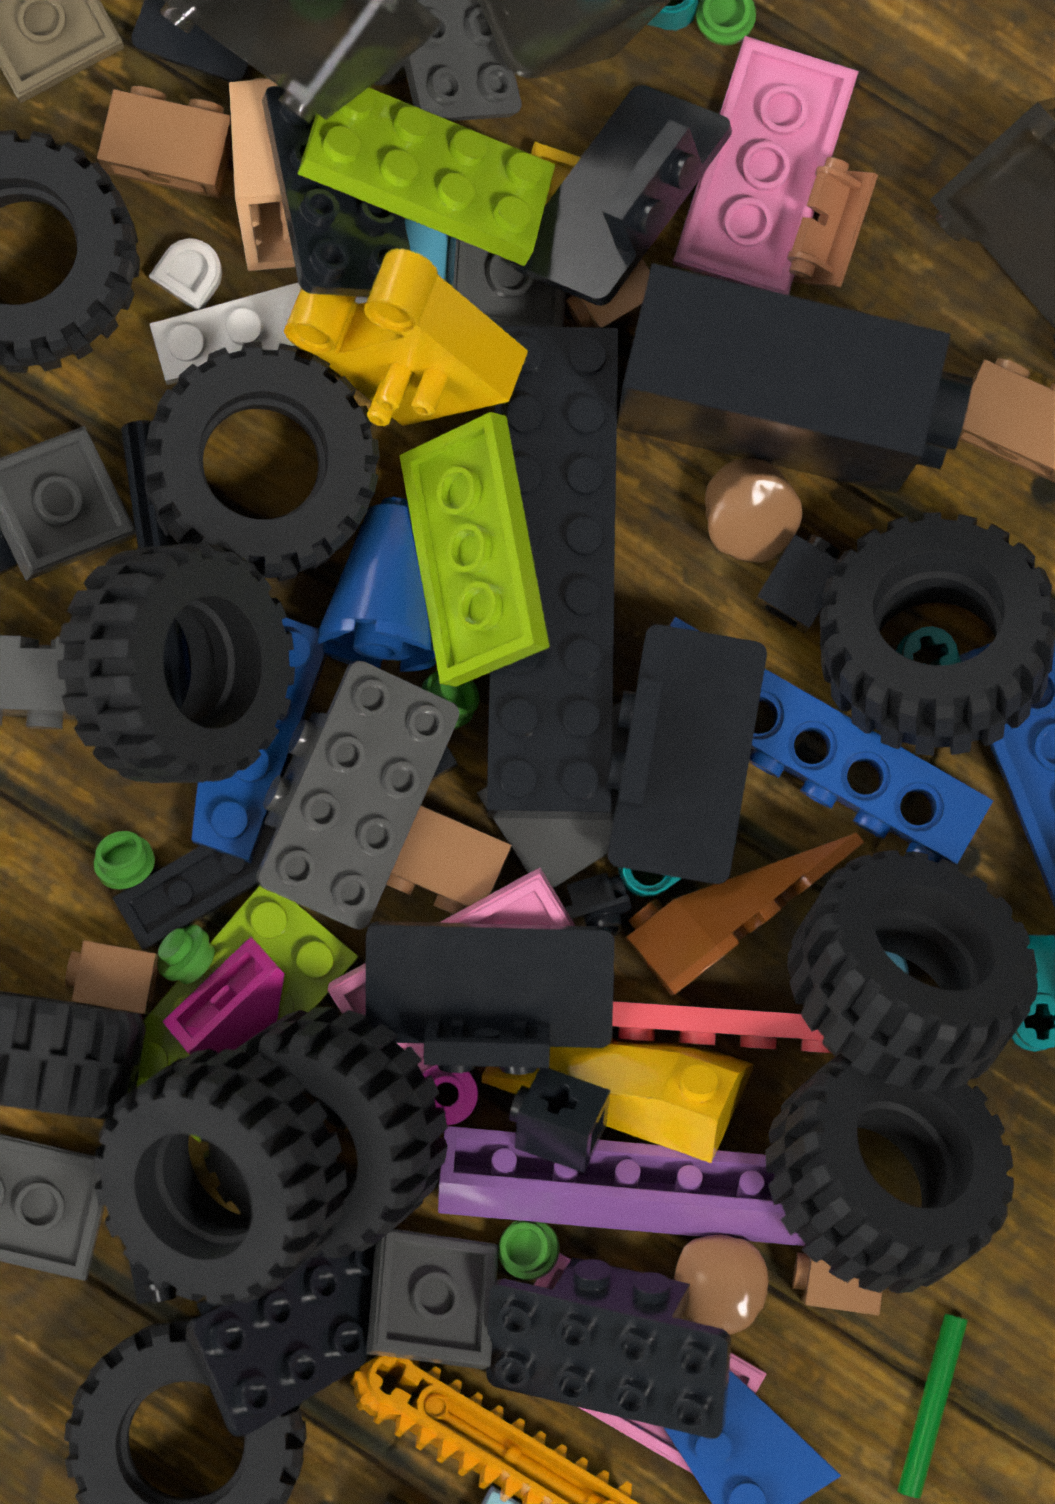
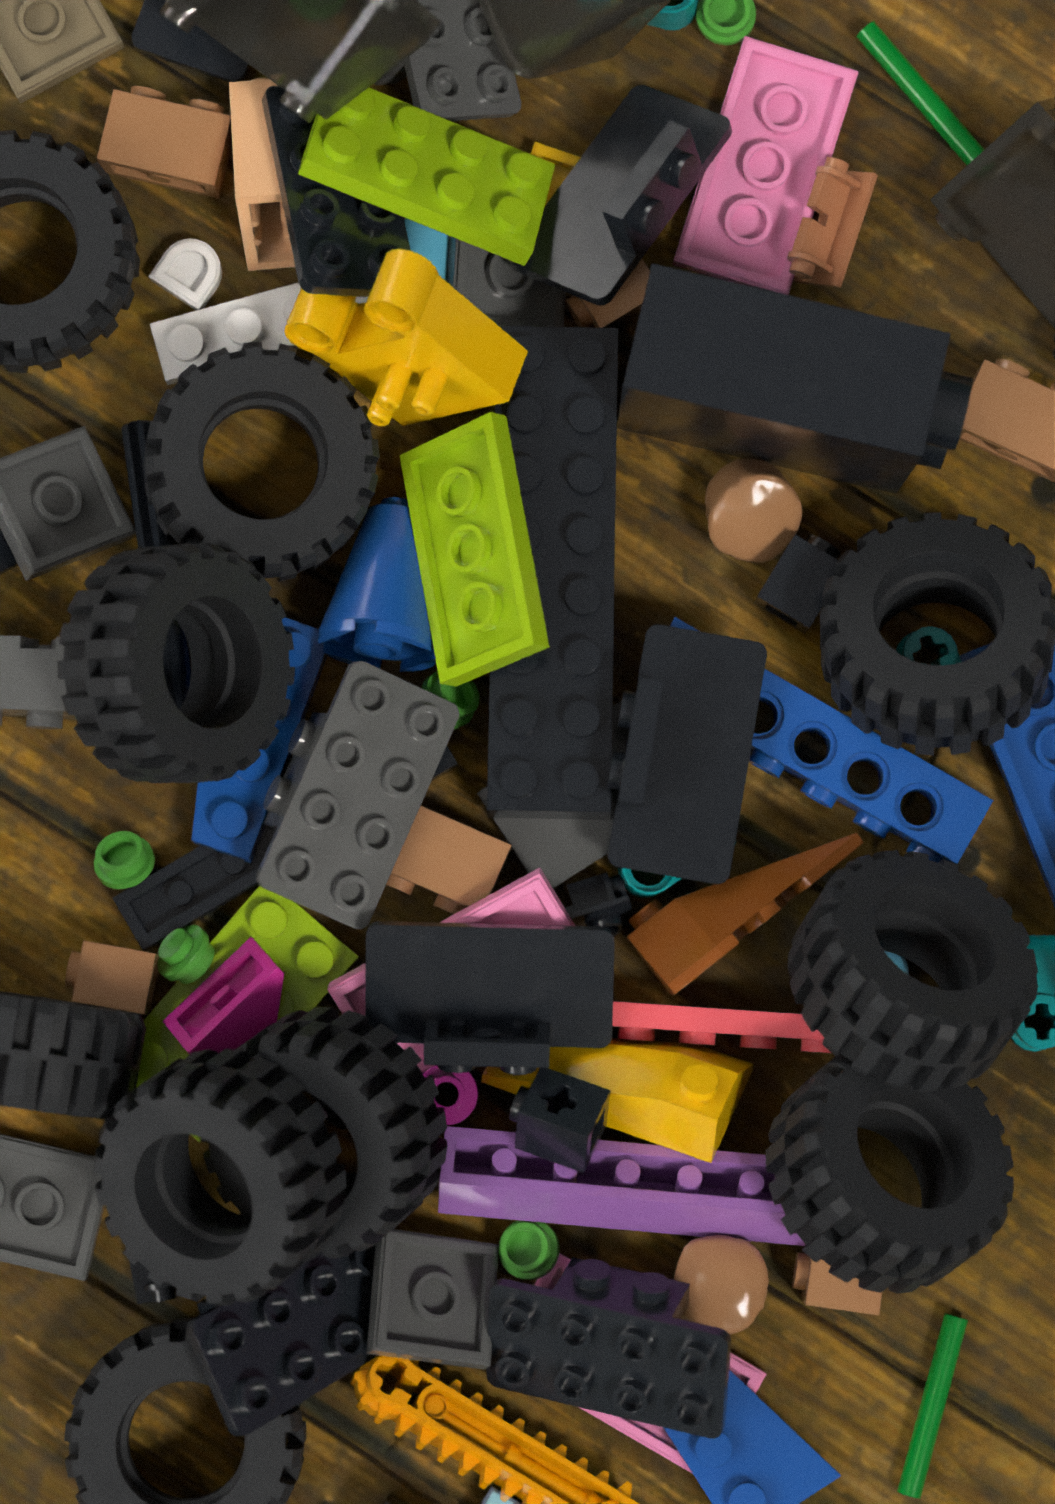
(920, 92): none -> green bar

